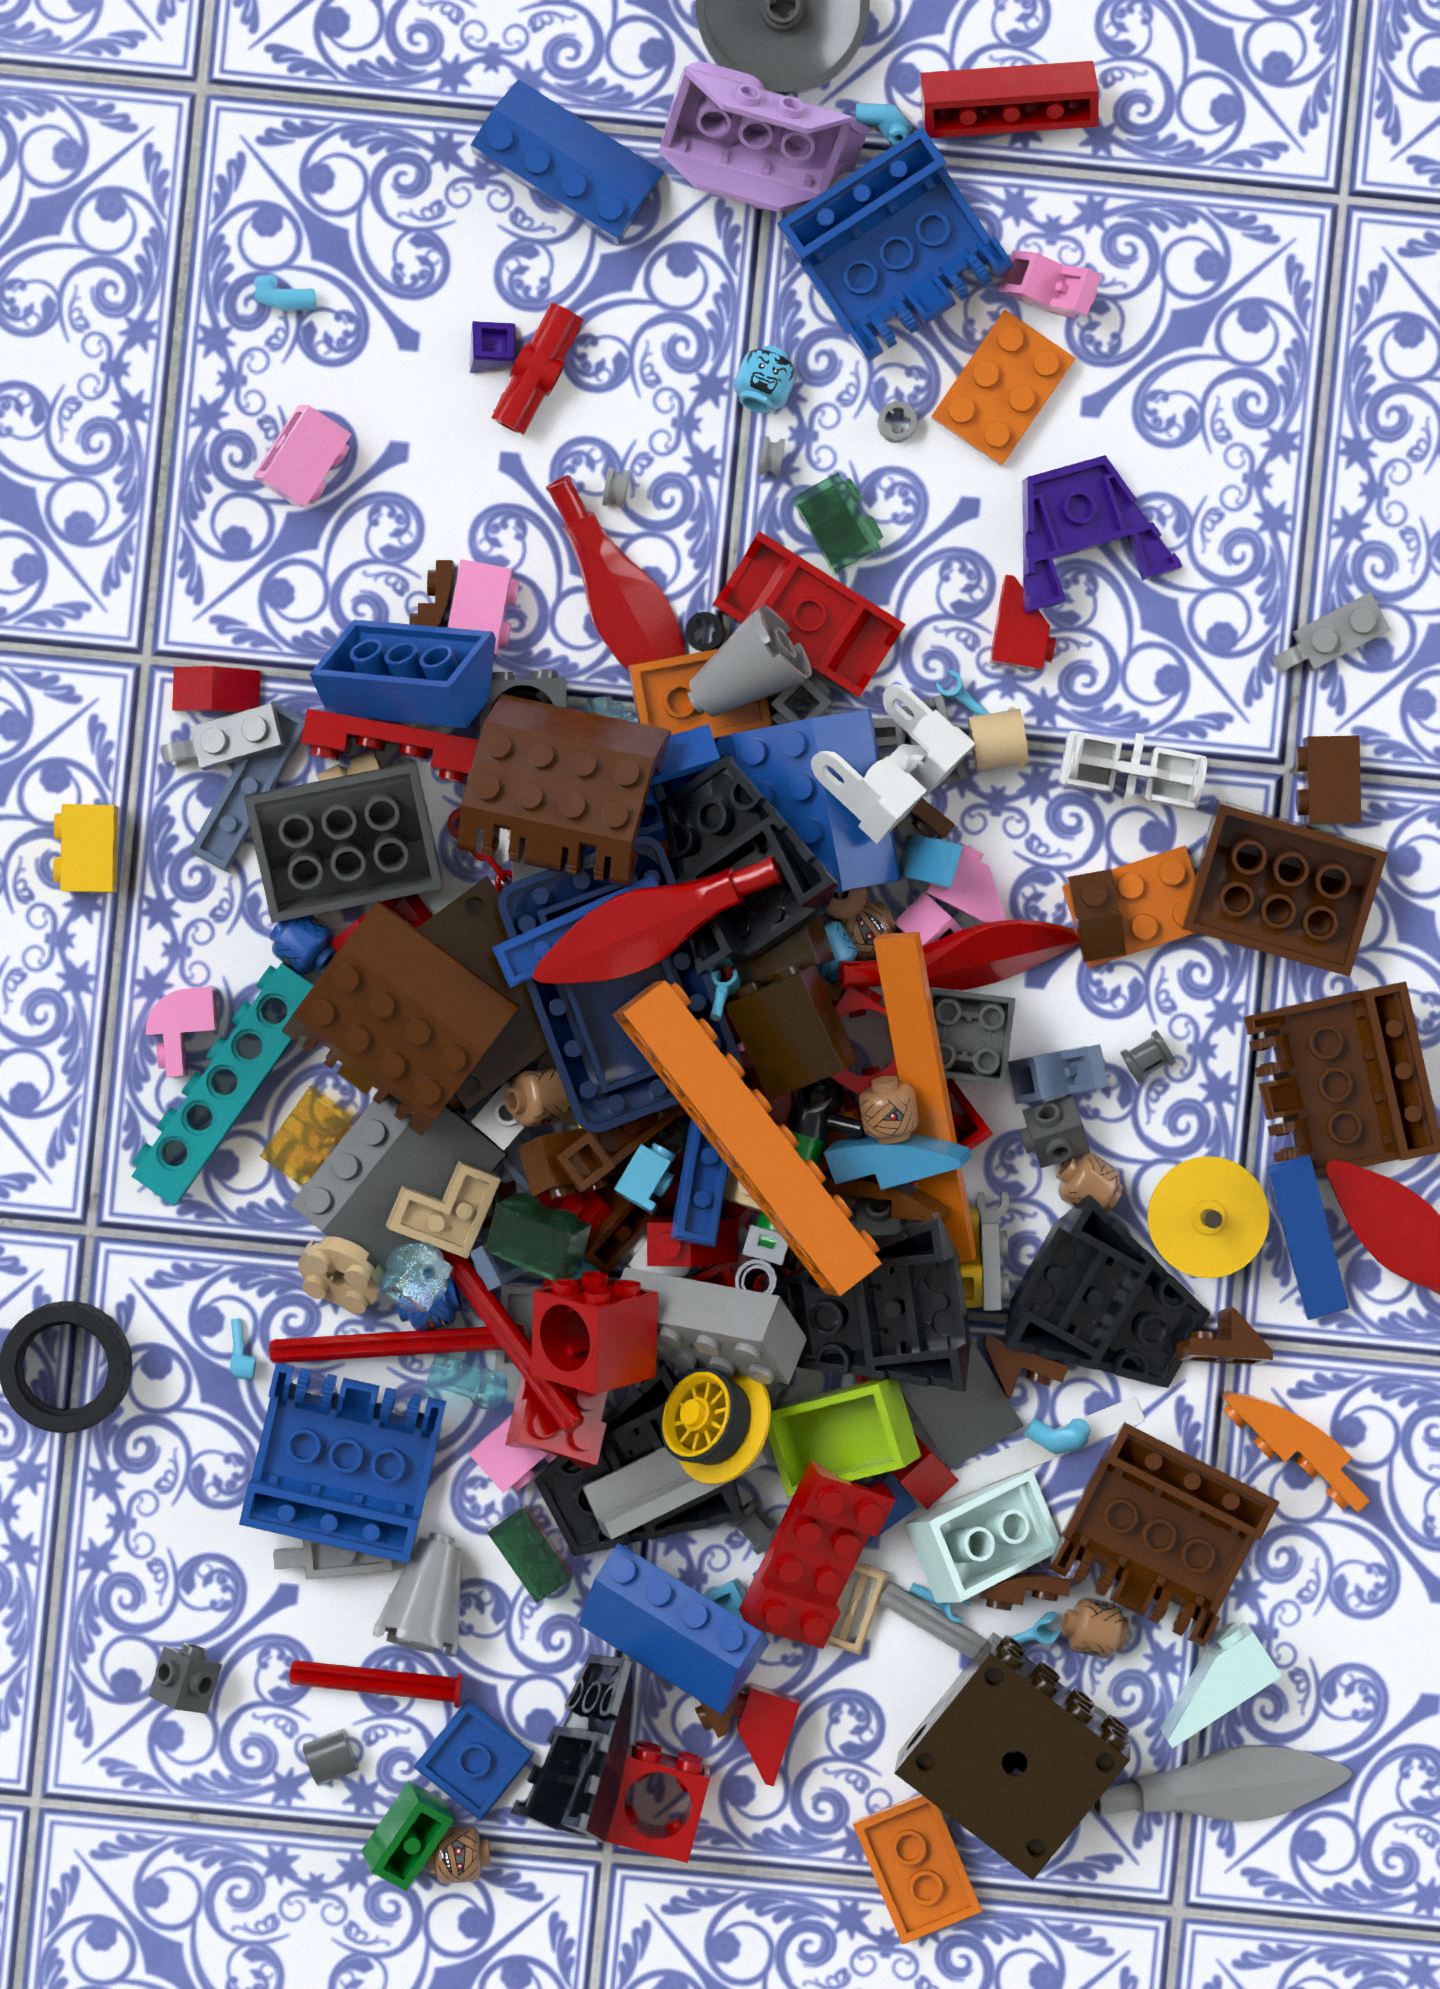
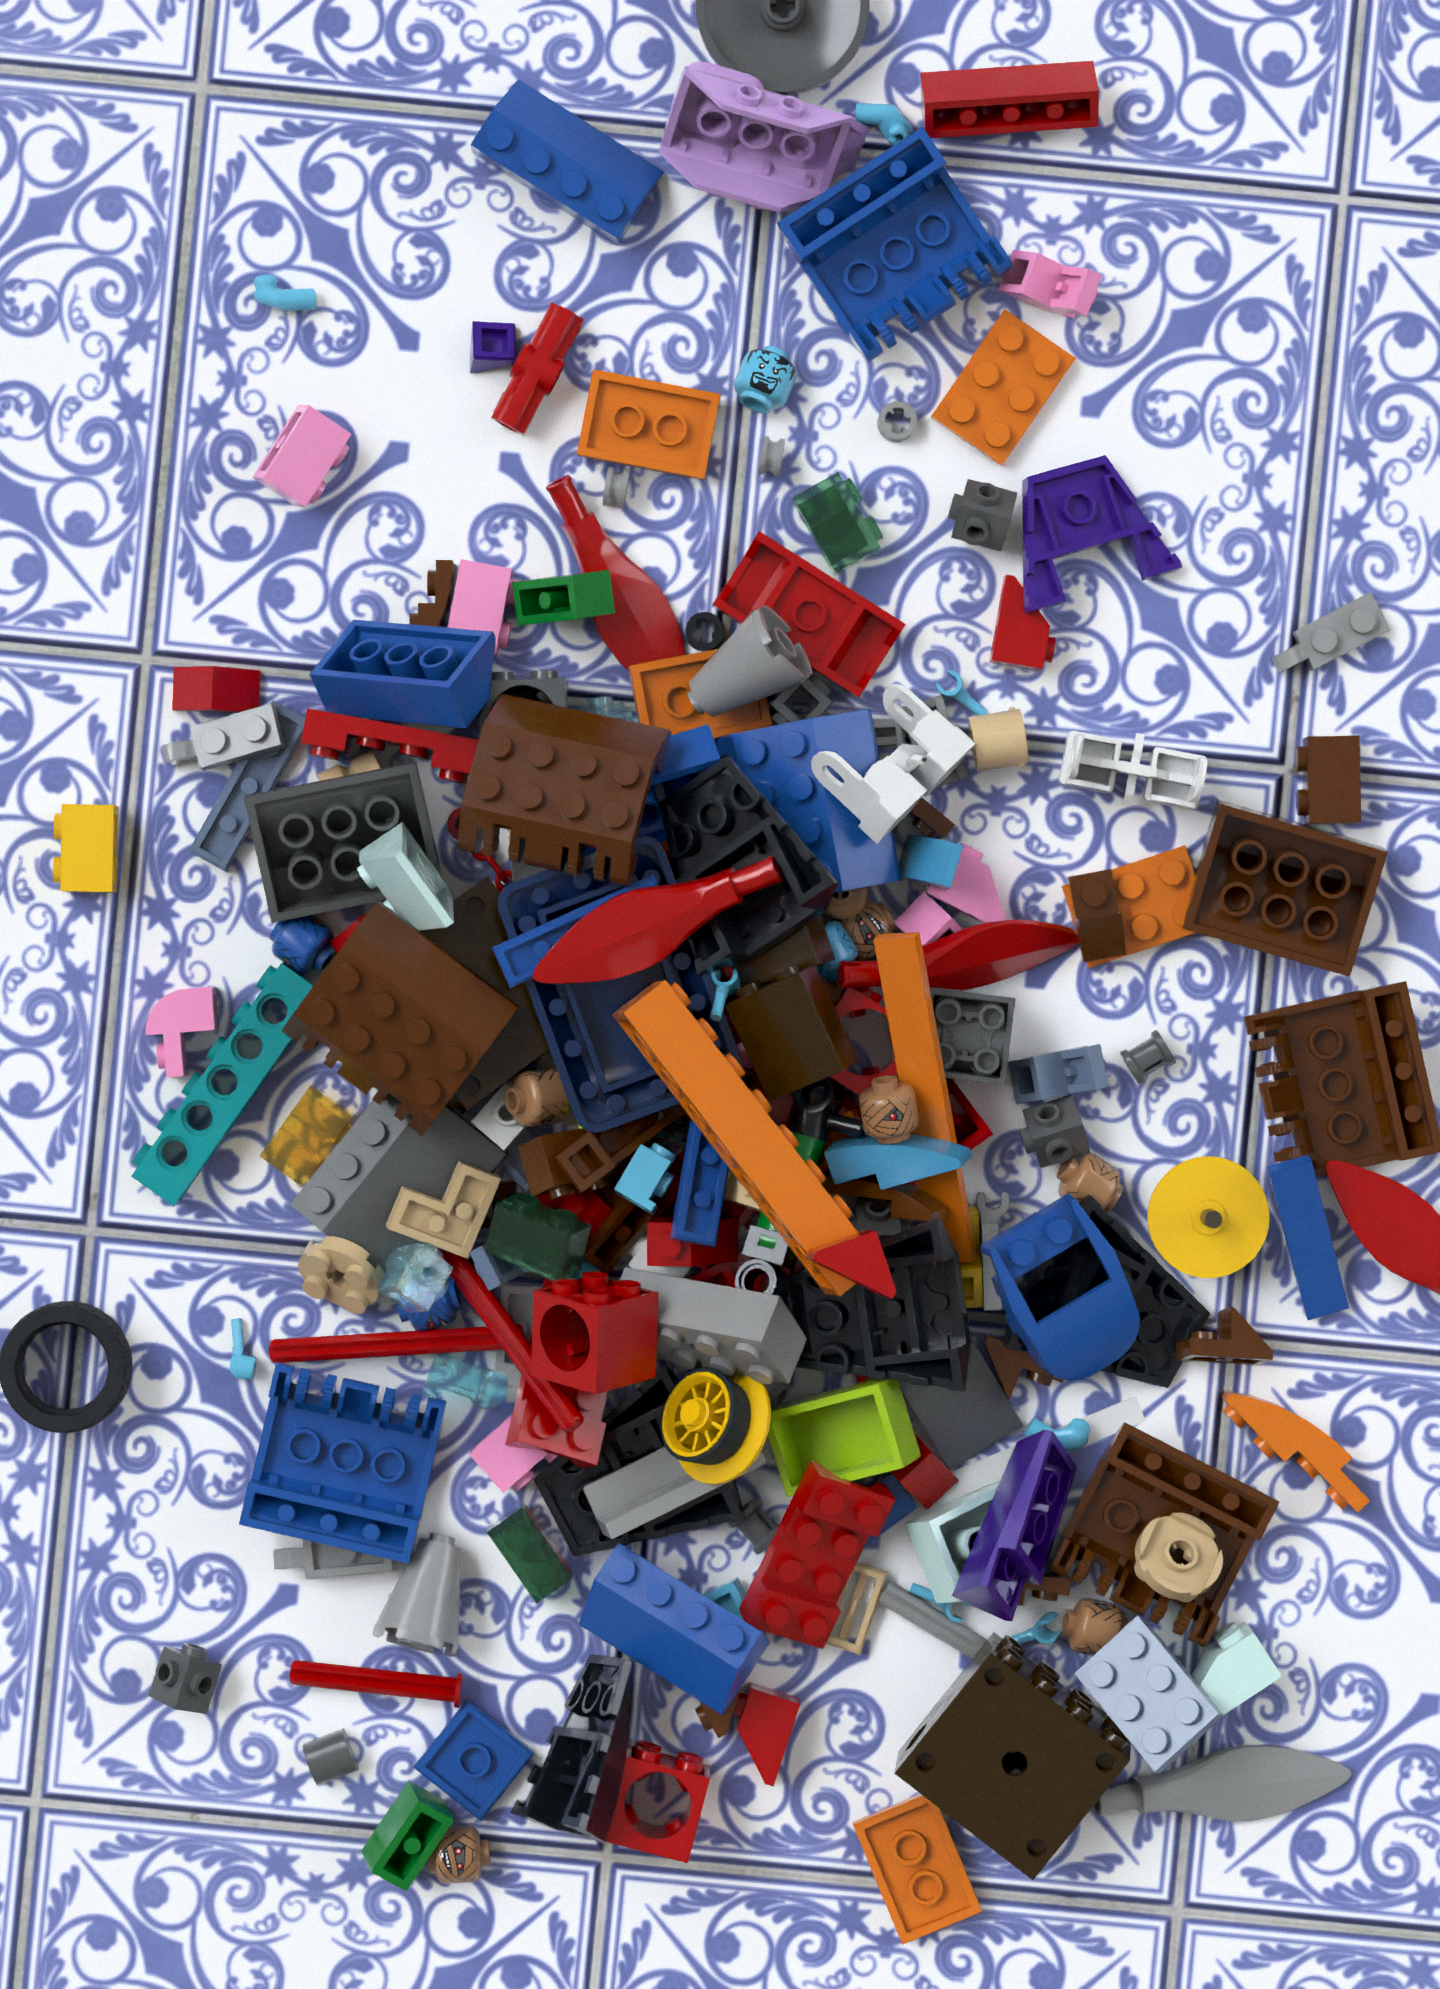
(407, 880): none -> light aqua slope
(563, 597): none -> green brick
(648, 424): none -> orange plate
(858, 1260): none -> red slope
(982, 514): none -> dark grey brick
(1018, 1526): none -> dark purple slope
(1087, 1330): none -> blue slope
(1148, 1694): none -> plate
(1163, 1574): none -> tan plate

